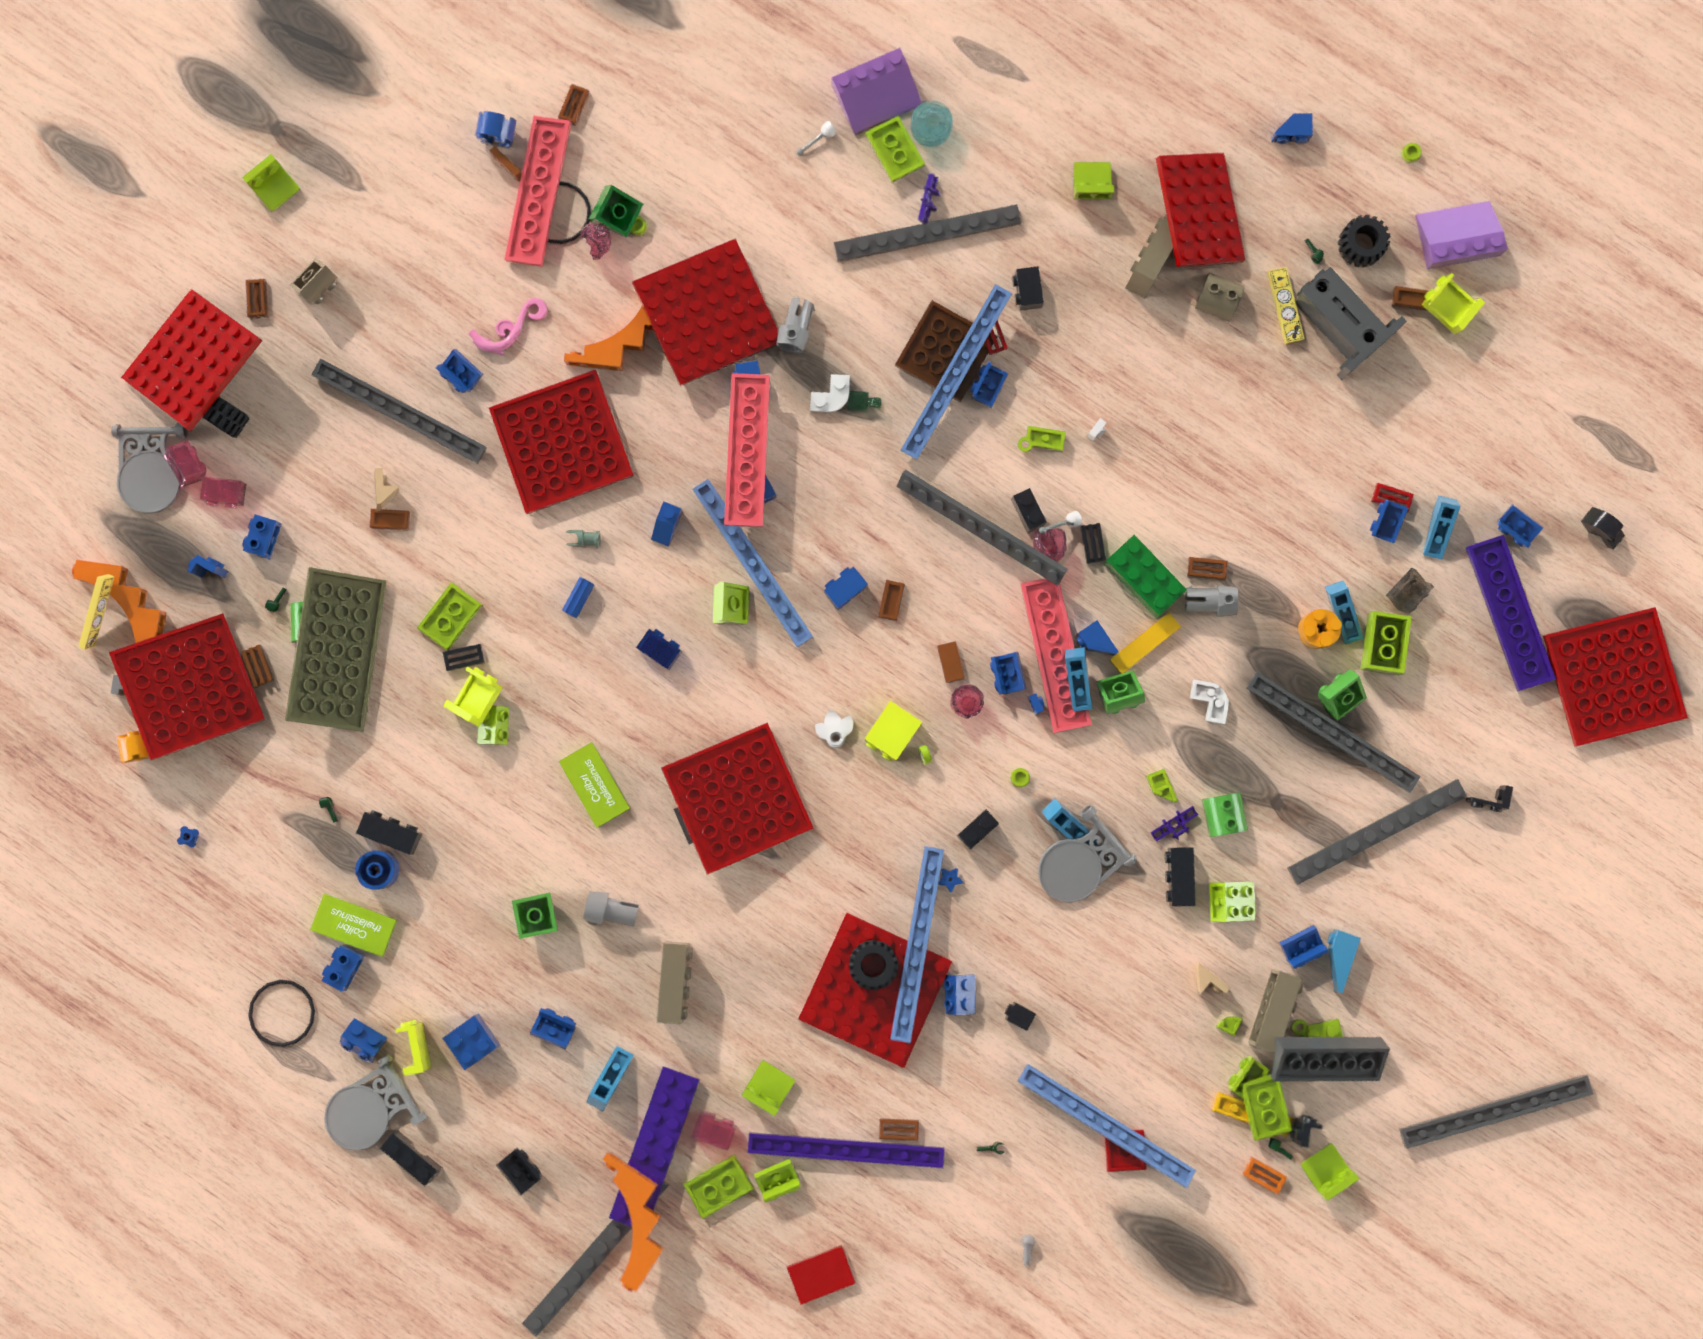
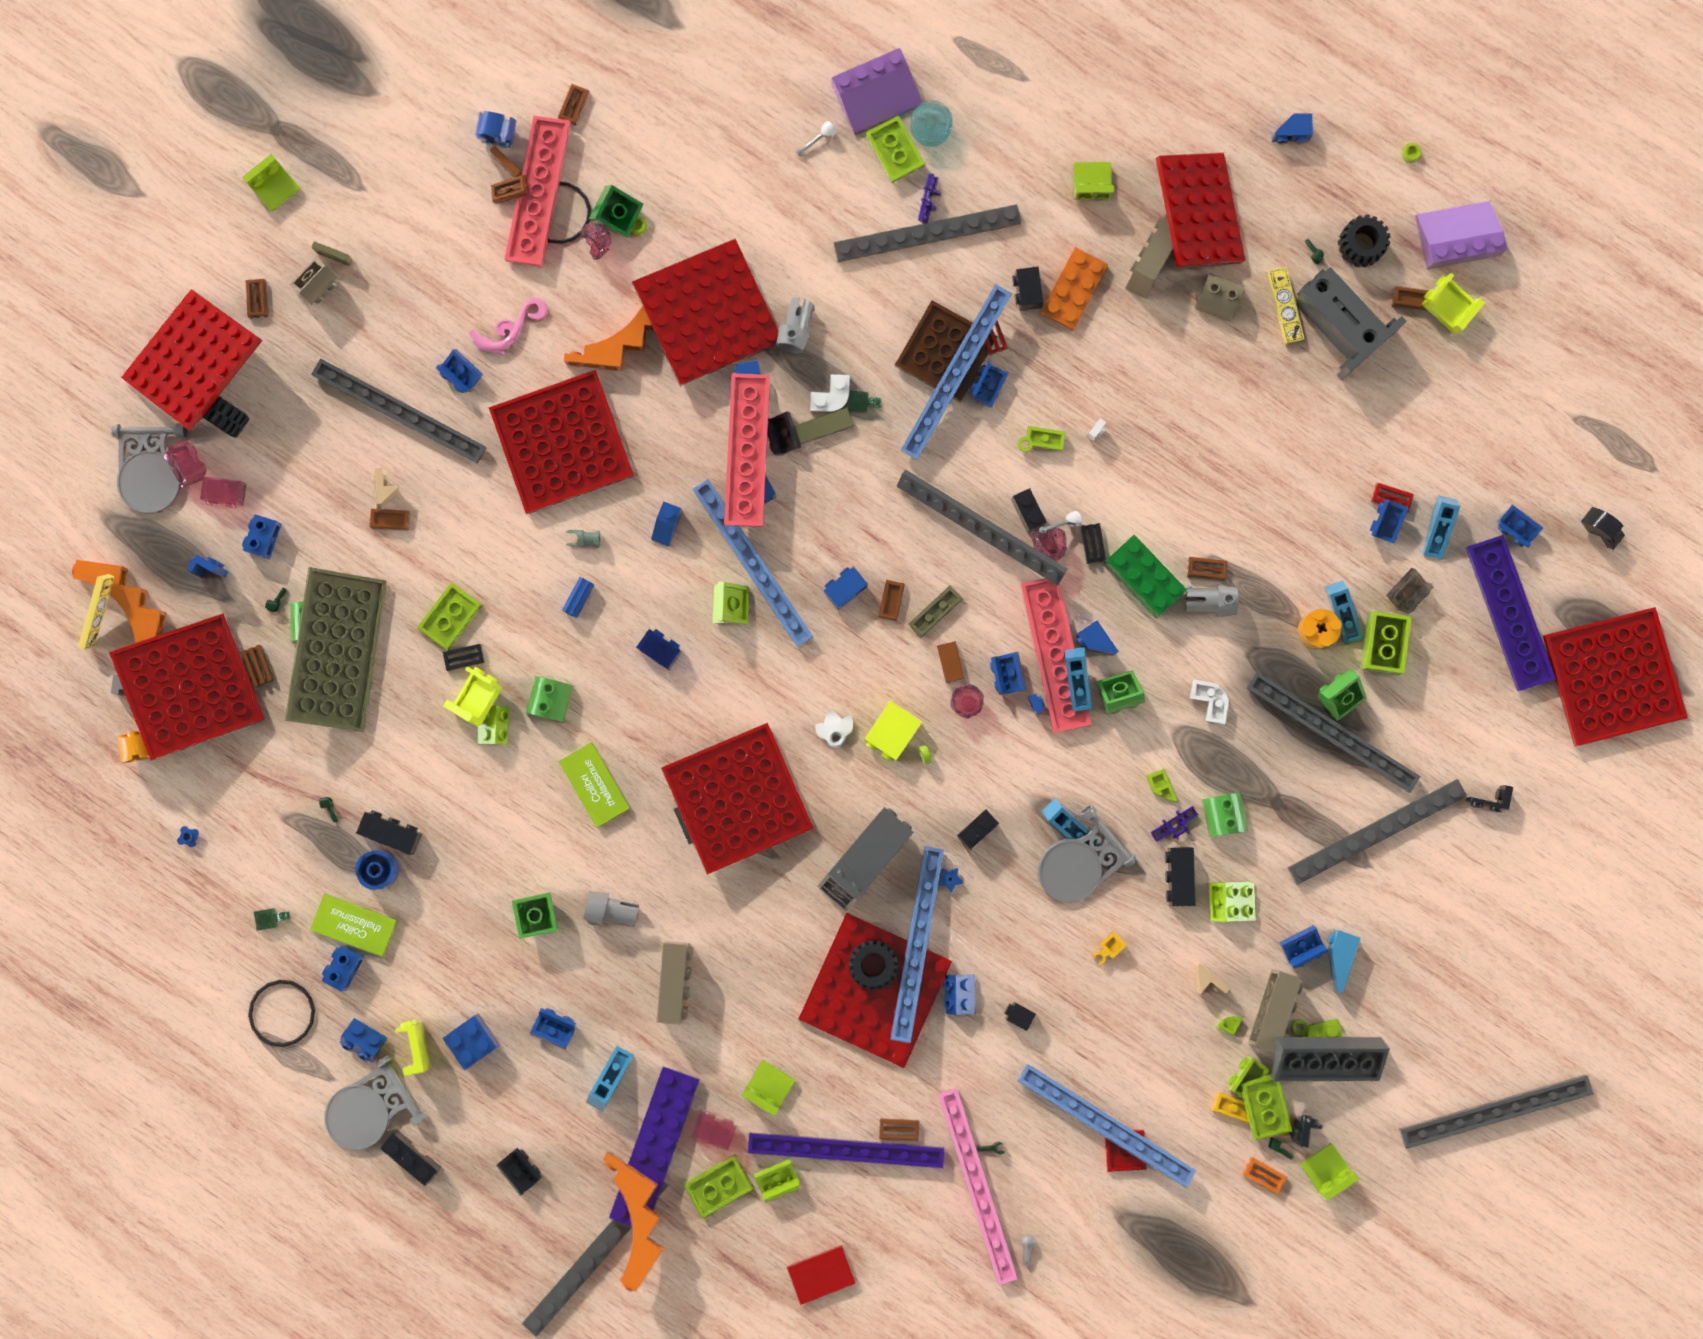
(268, 918): none -> clear green plate
(332, 253): none -> olive tile
(510, 192): none -> dark orange tile
(549, 699): none -> bright green brick
(782, 434): none -> black bracket
(823, 426): none -> olive tile
(866, 858): none -> dark grey brick
(935, 611): none -> olive tile
(977, 1186): none -> bright pink plate
(1020, 777): lime tile -> none
(1074, 289): none -> orange plate
(1111, 945): none -> yellow plate
(1145, 643): yellow tile -> none

